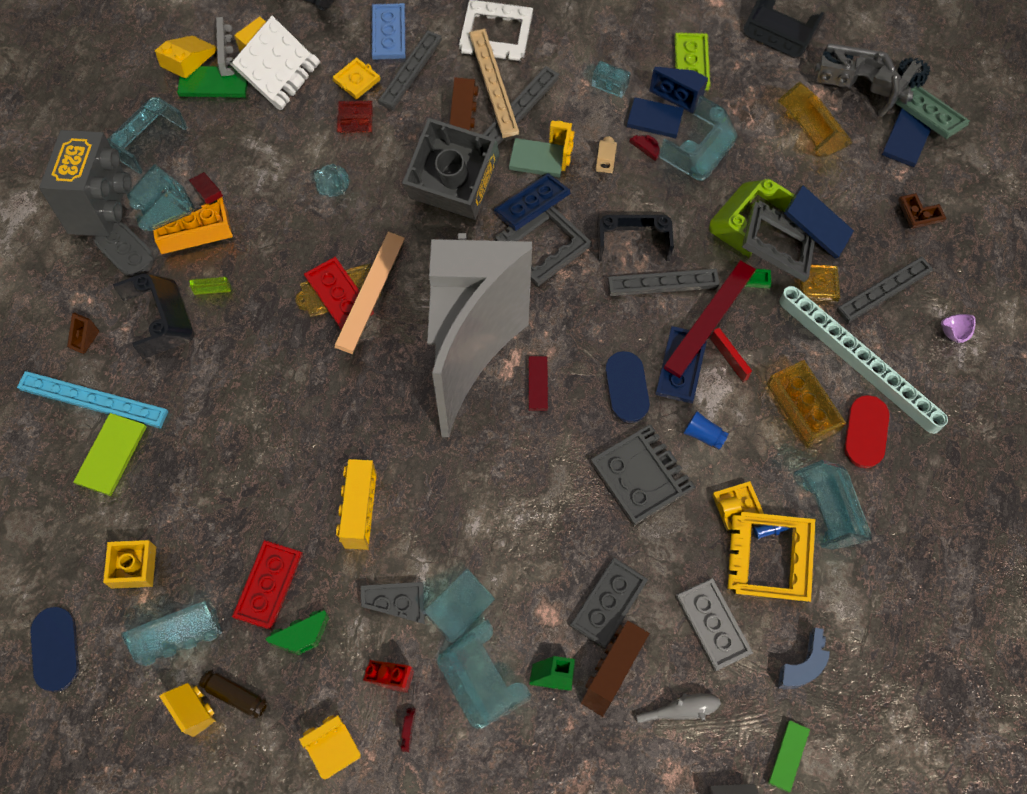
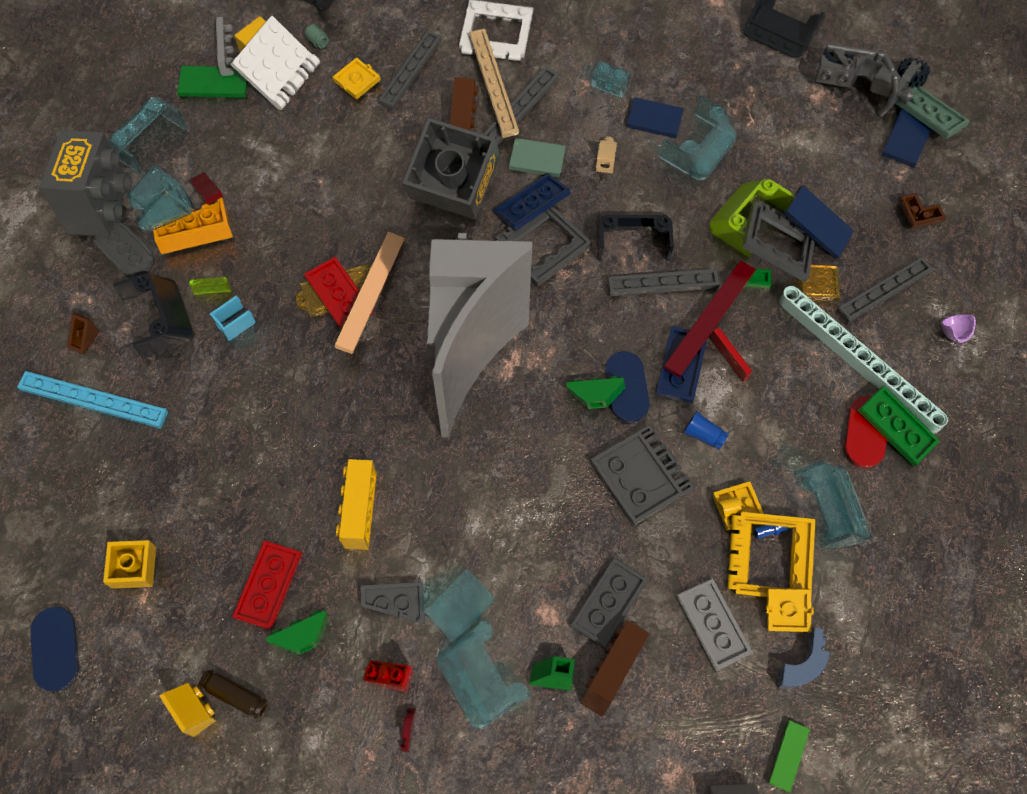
(110, 454): lime tile -> none
(172, 633): clear light blue slope -> none
(184, 54): yellow slope -> none
(226, 311): none -> medium azure piece
(316, 36): none -> sand green brick
(330, 746): yellow bracket -> none
(331, 180): clear light blue hair -> none
(354, 116): clear red slope -> none
(388, 31): medium blue tile -> none
(538, 383): dark red tile -> none
(562, 134): yellow bracket -> none
(596, 391): none -> green slope
(647, 145): dark red tile -> none
(678, 86): dark blue slope -> none
(684, 707): light grey piece -> none
(692, 53): lime tile -> none
(789, 609): none -> yellow plate
(805, 403): clear yellow brick -> none
(815, 120): clear yellow windscreen -> none
(898, 425): none -> green tile

